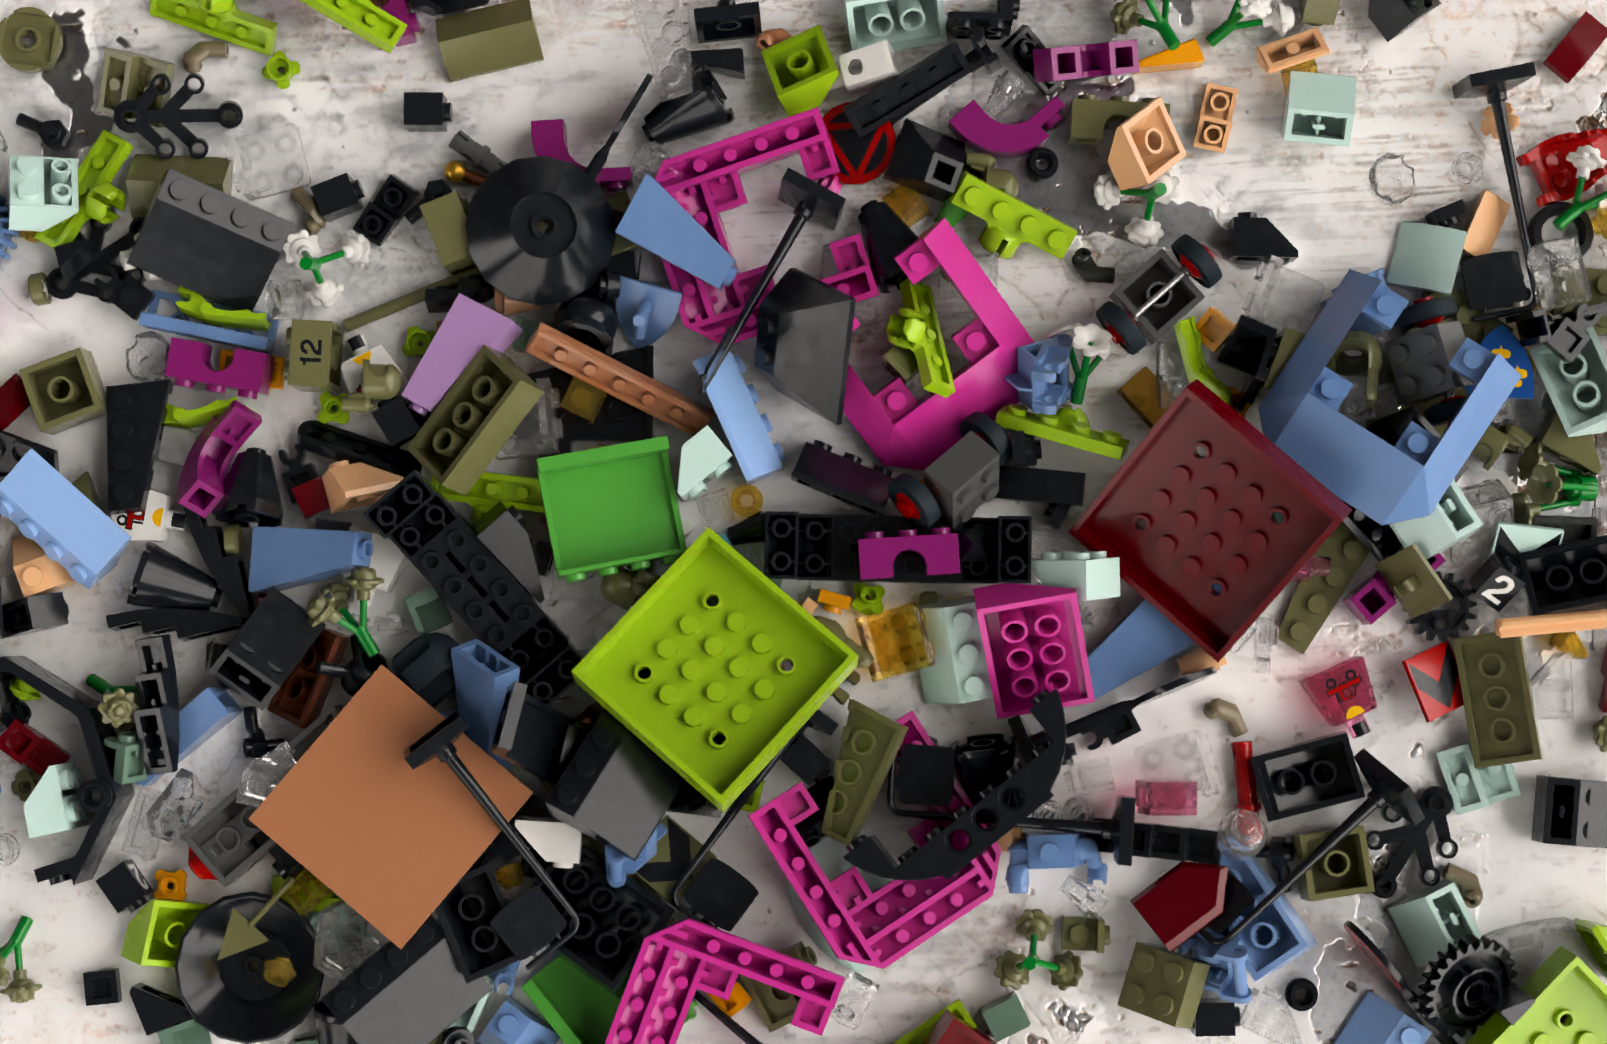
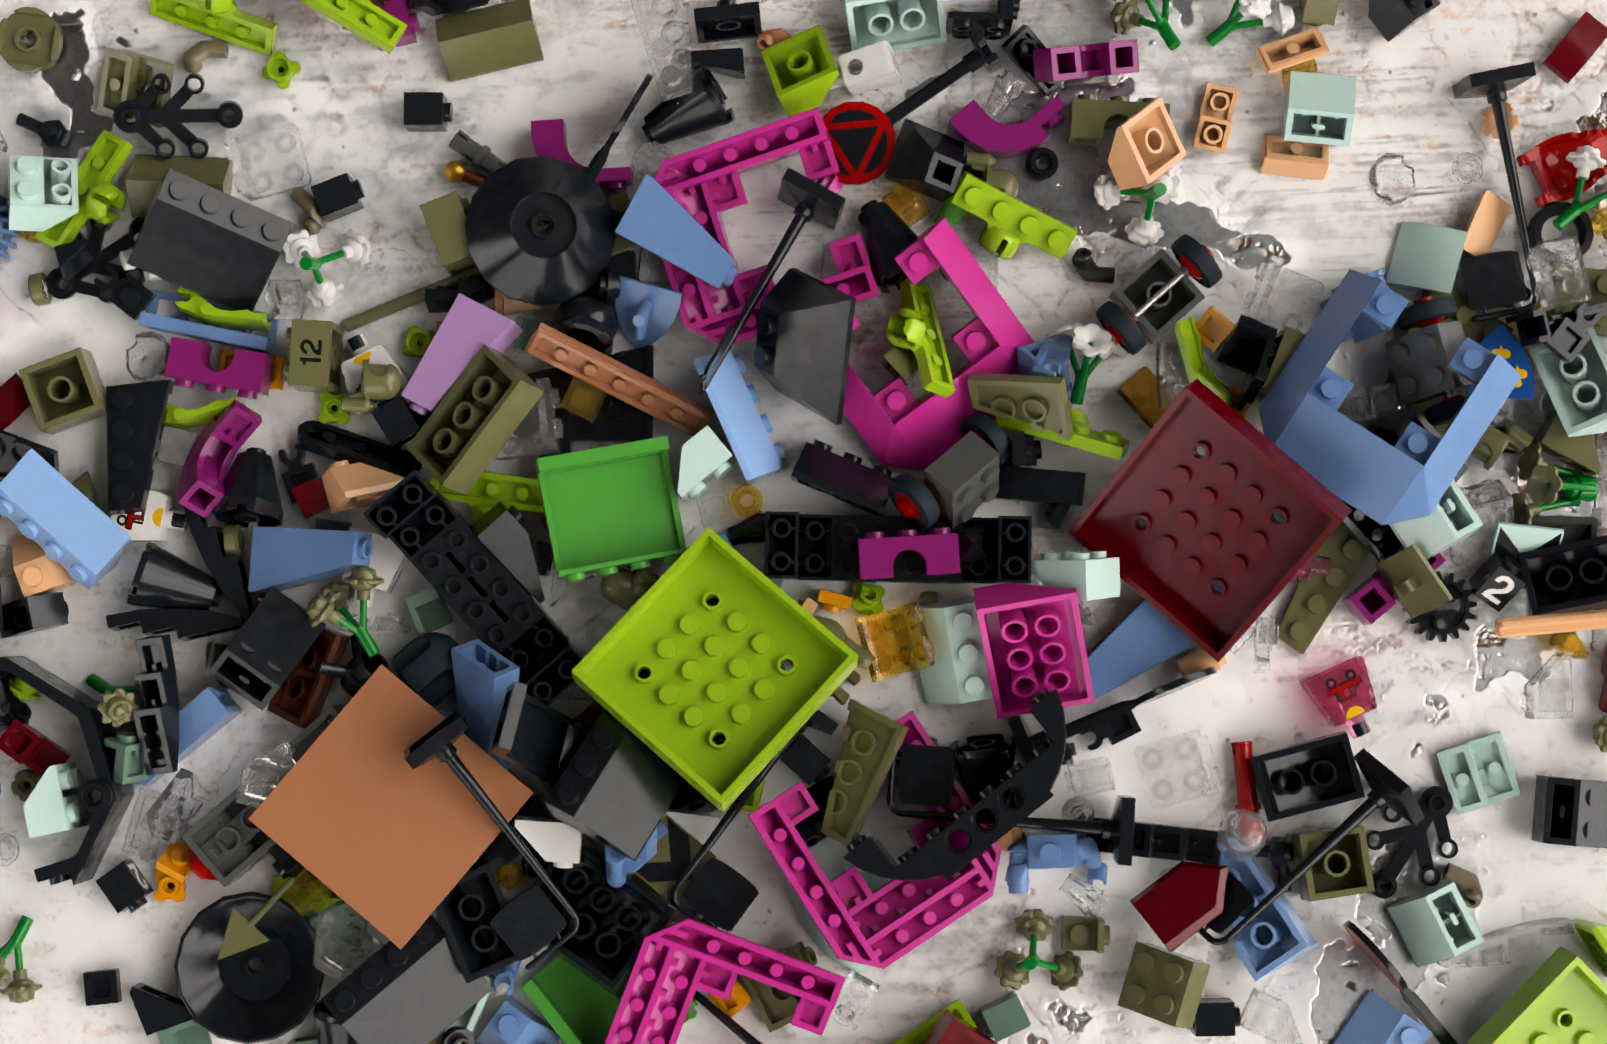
(156, 931): lime slope -> none
(175, 861): none -> light orange plate
(256, 744): black piece -> none
(279, 971): clear yellow plate -> none
(386, 210): black slope -> none
(433, 191): black piece -> none
(907, 89): black plate -> none
(1025, 397): none -> olive wing
(1050, 809): clear plate -> none
(1166, 797): clear pink torso -> none
(1186, 56): light orange slope -> none
(1227, 970): medium blue piece -> none
(1228, 712): dark tan arm -> none
(1257, 239): black slope -> none
(1294, 158): none -> light nougat slope
(1305, 1003): black plate -> none
(1366, 364): olive piece -> none
(1435, 680): piece -> none
(1447, 215): black plate -> none
(1459, 982): black gear -> none
(1497, 700): olive plate -> none
(1509, 1003): black slope -> none

